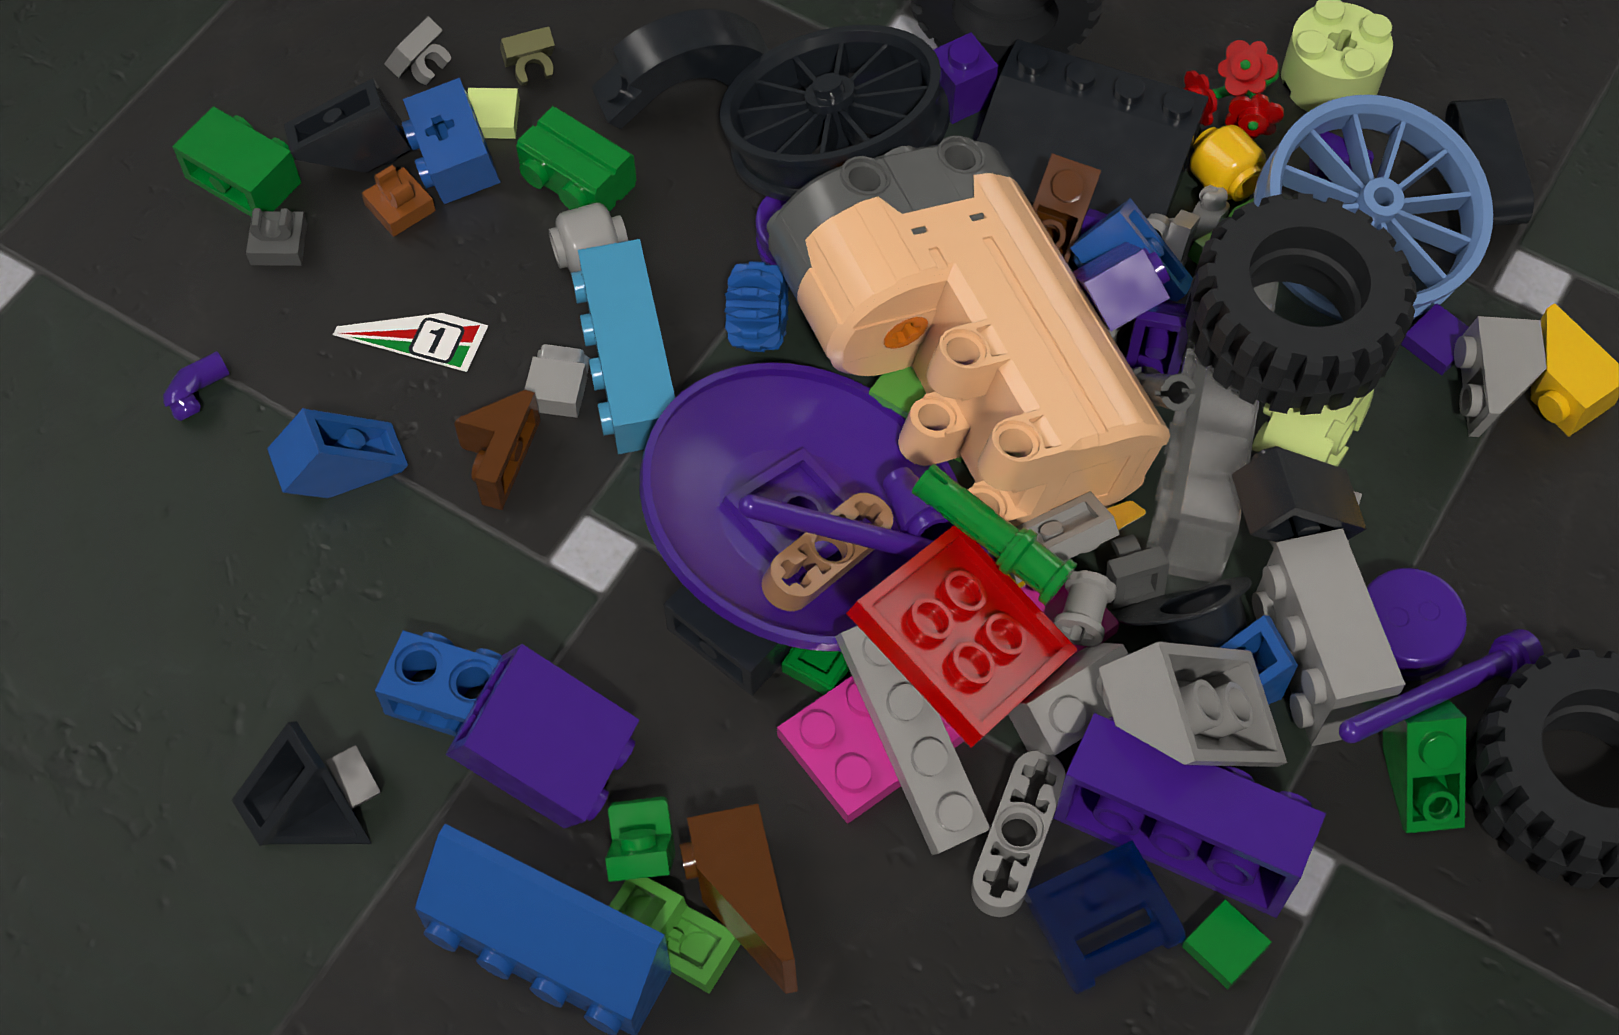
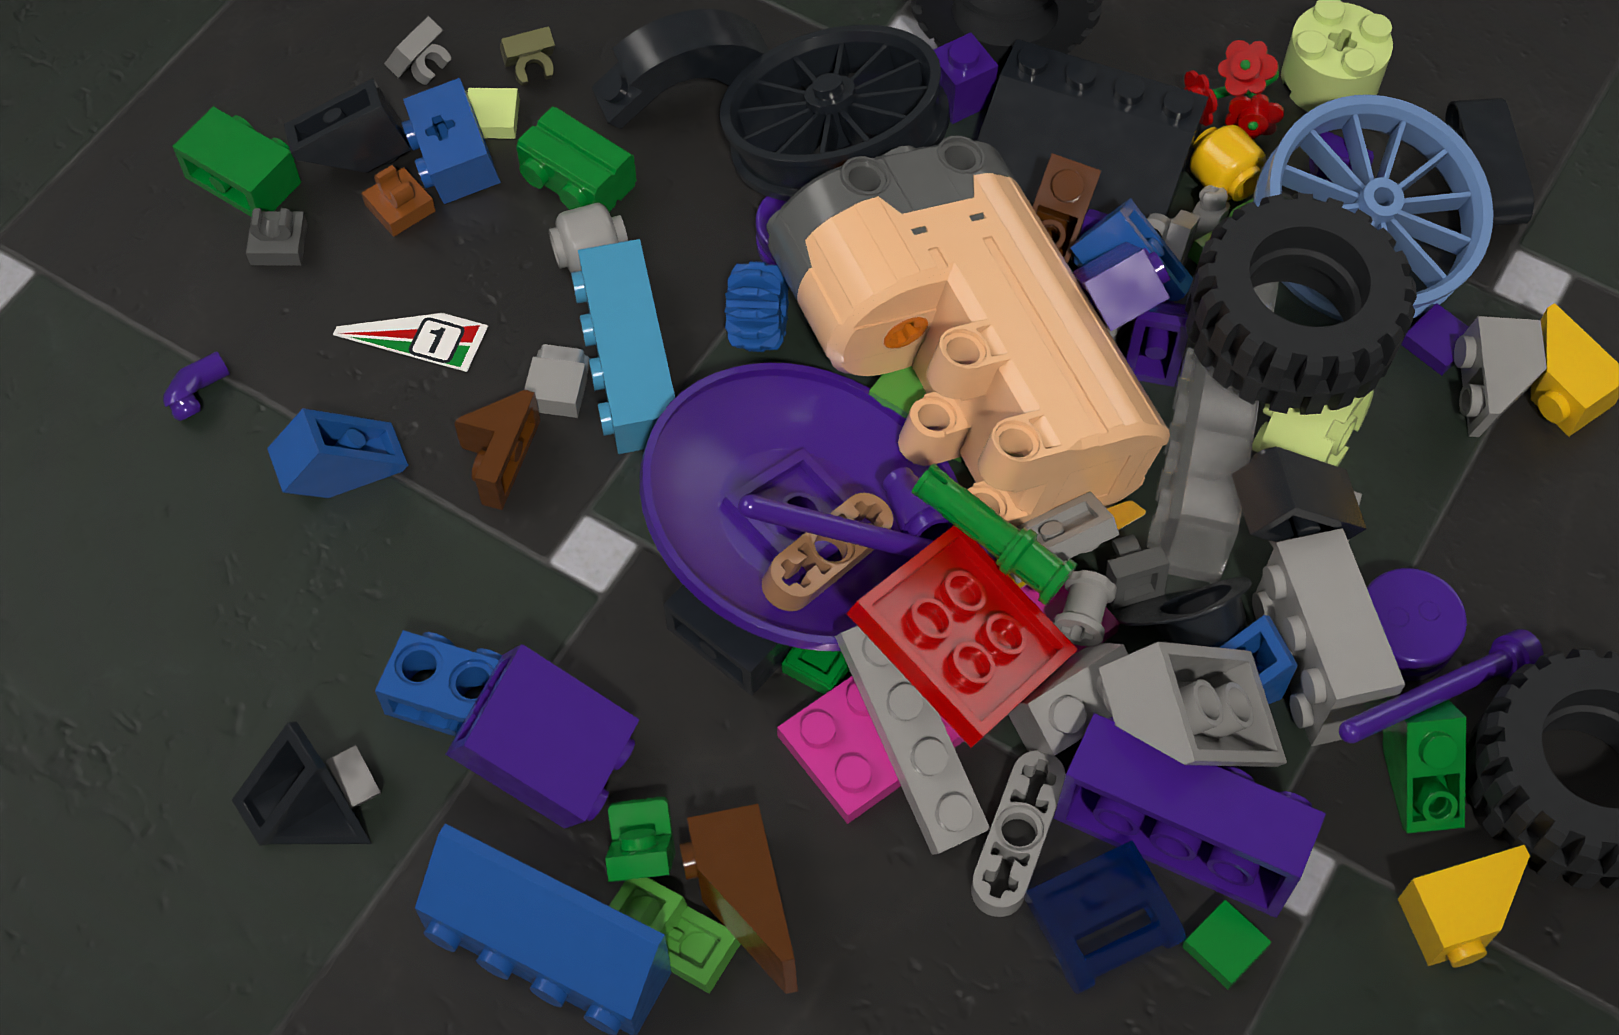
(1166, 389): dark grey pin -> none
(1463, 906): none -> yellow slope

